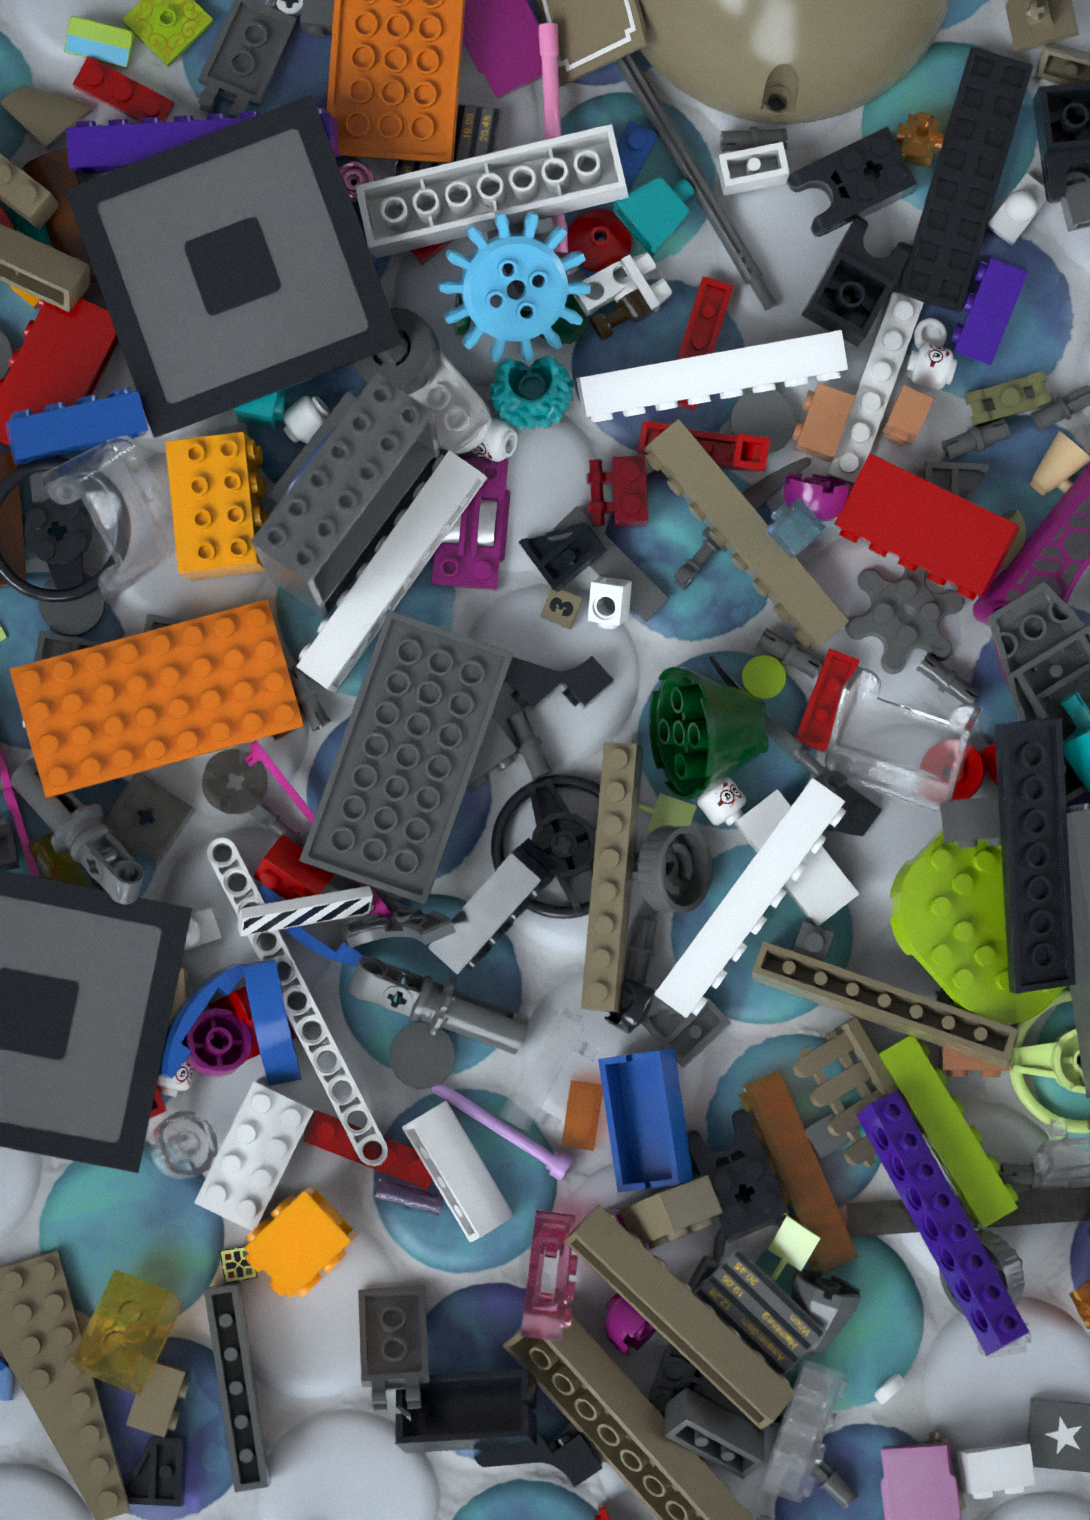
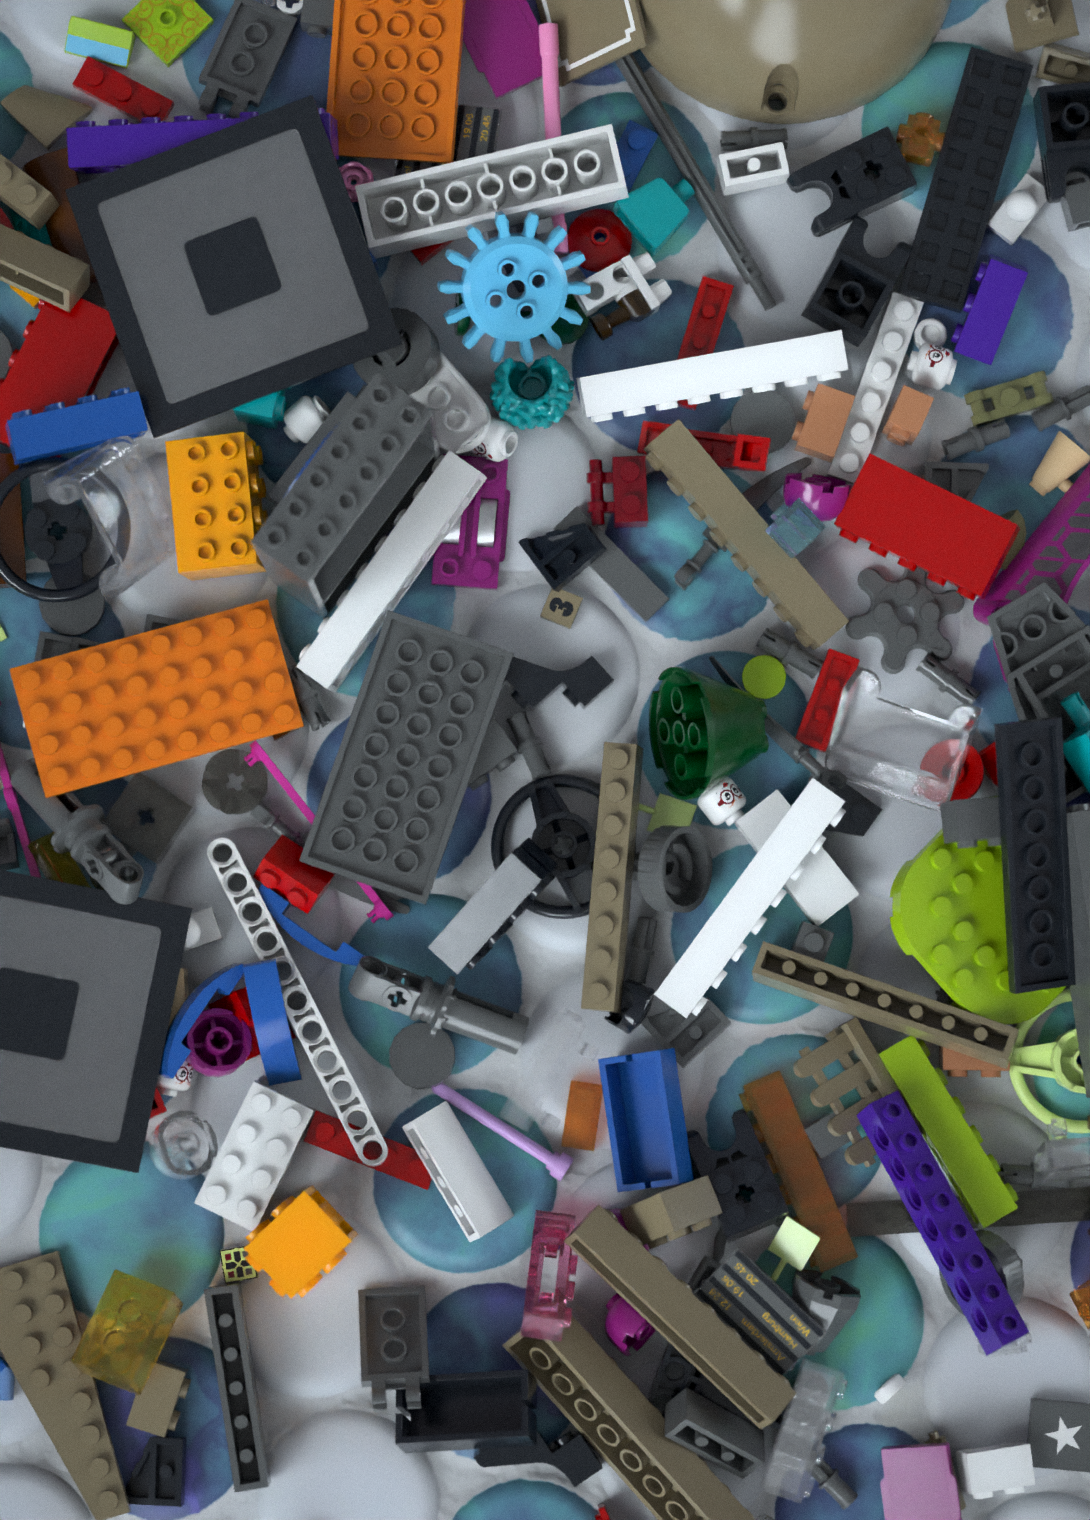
(304, 910): white tile -> none
(404, 924): dark grey tile -> none
(409, 1197): clear purple pin -> none
(619, 592): white brick -> none

